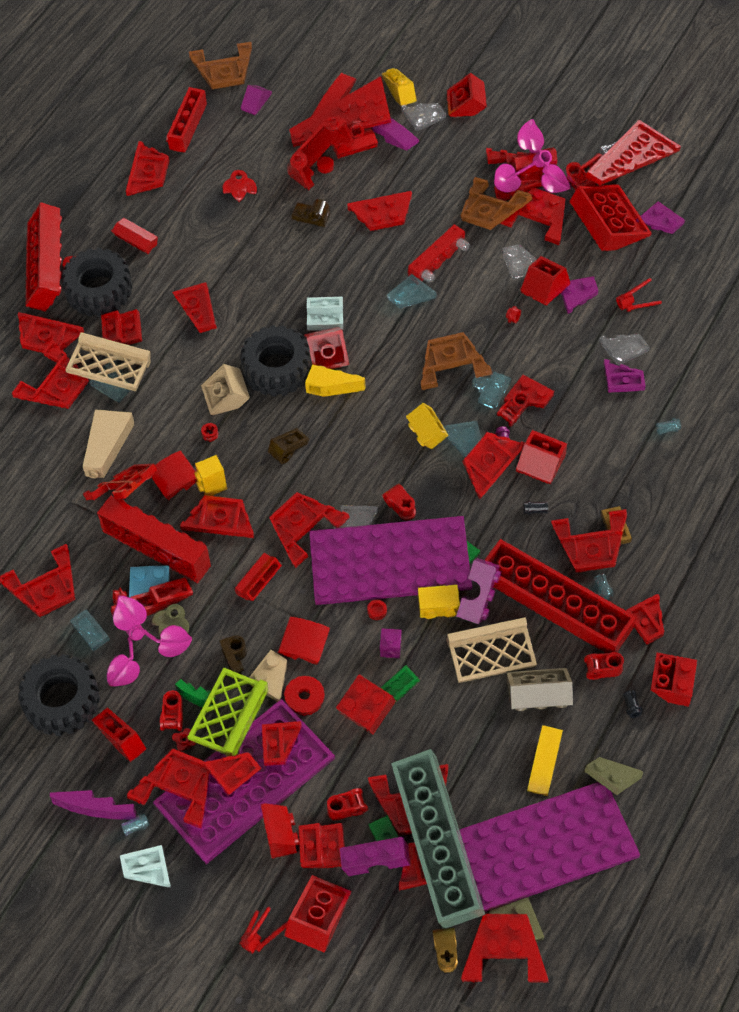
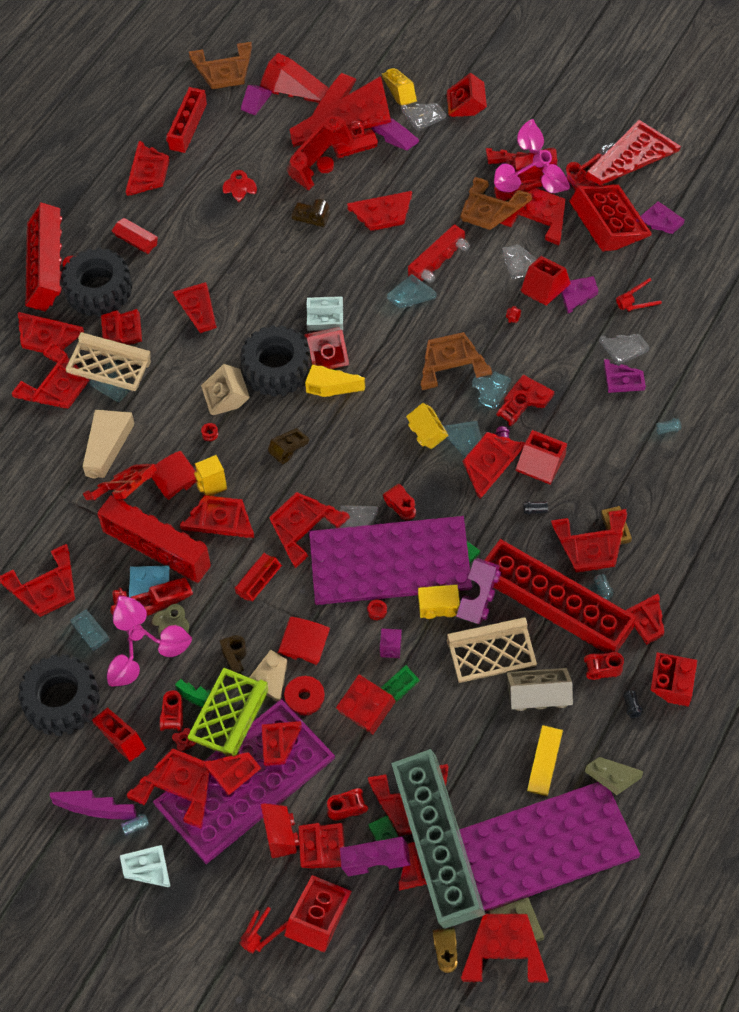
(288, 77): none -> red wedge

